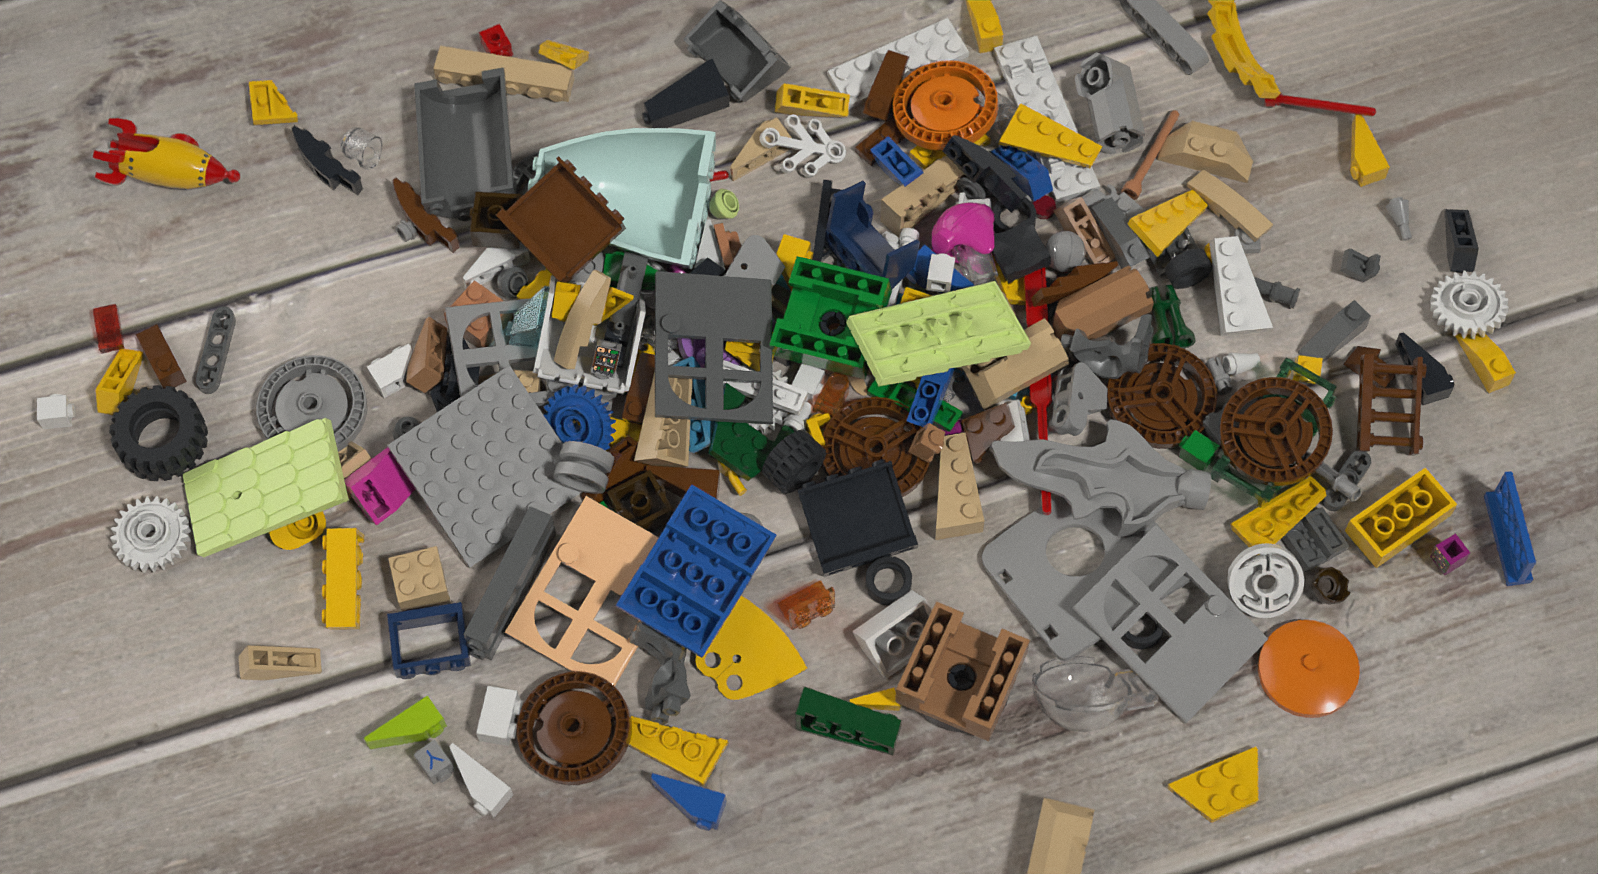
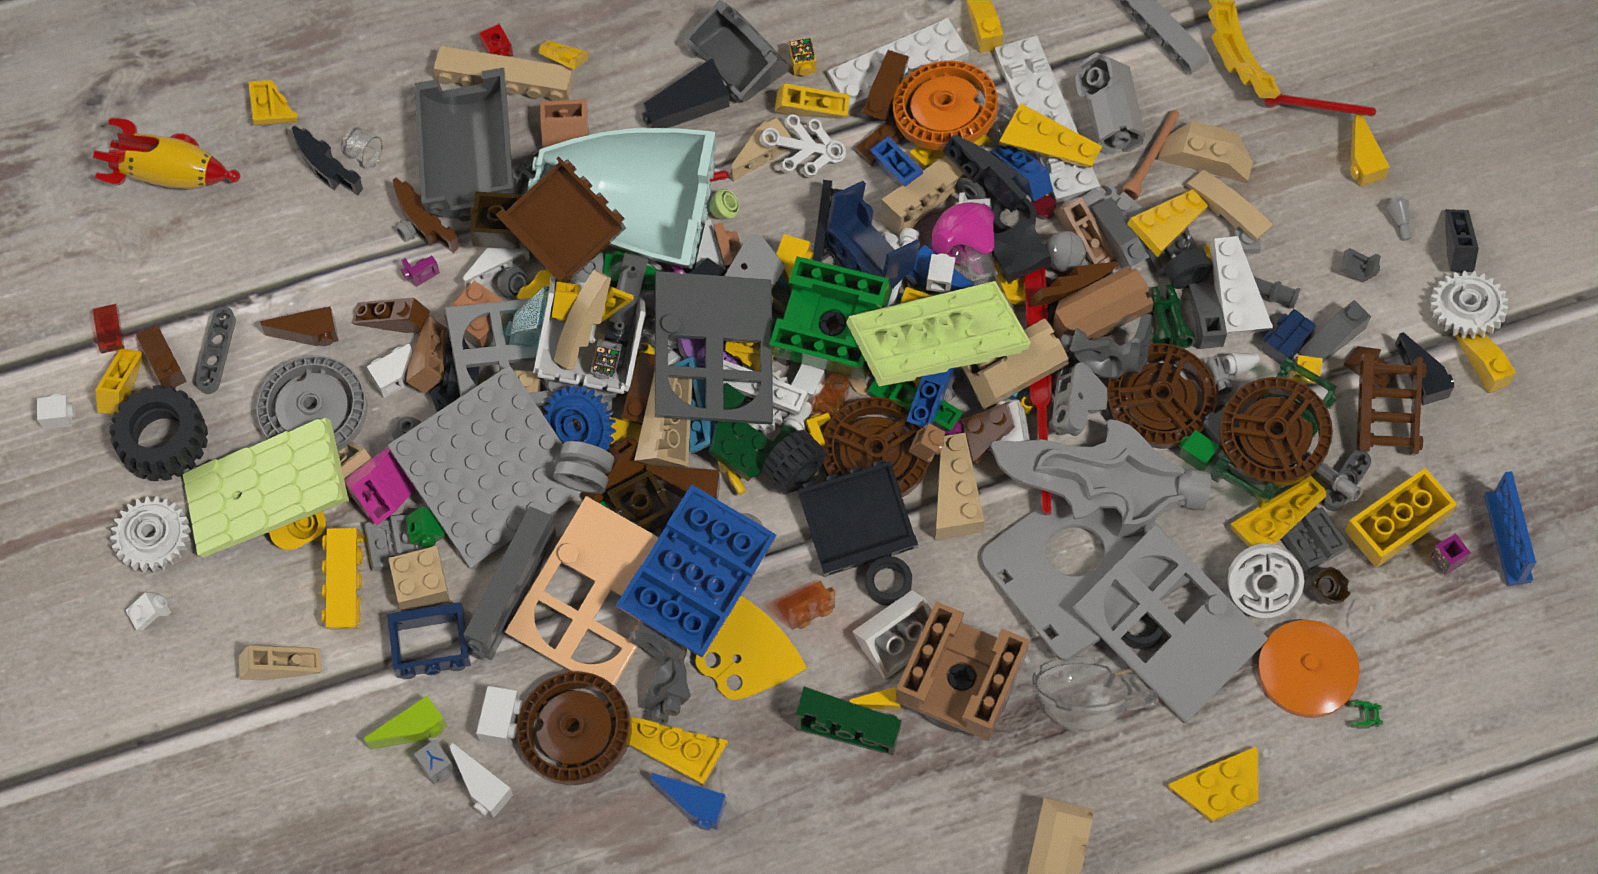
(147, 609): none -> white bracket
(307, 327): none -> reddish brown slope
(387, 540): none -> light grey slope
(395, 315): none -> reddish brown slope
(421, 271): none -> magenta bracket
(423, 528): none -> green brick
(563, 121): none -> nougat slope
(802, 57): none -> brick
(1207, 315): none -> dark grey slope
(1289, 336): none -> dark blue brick
(1365, 705): none -> green piece

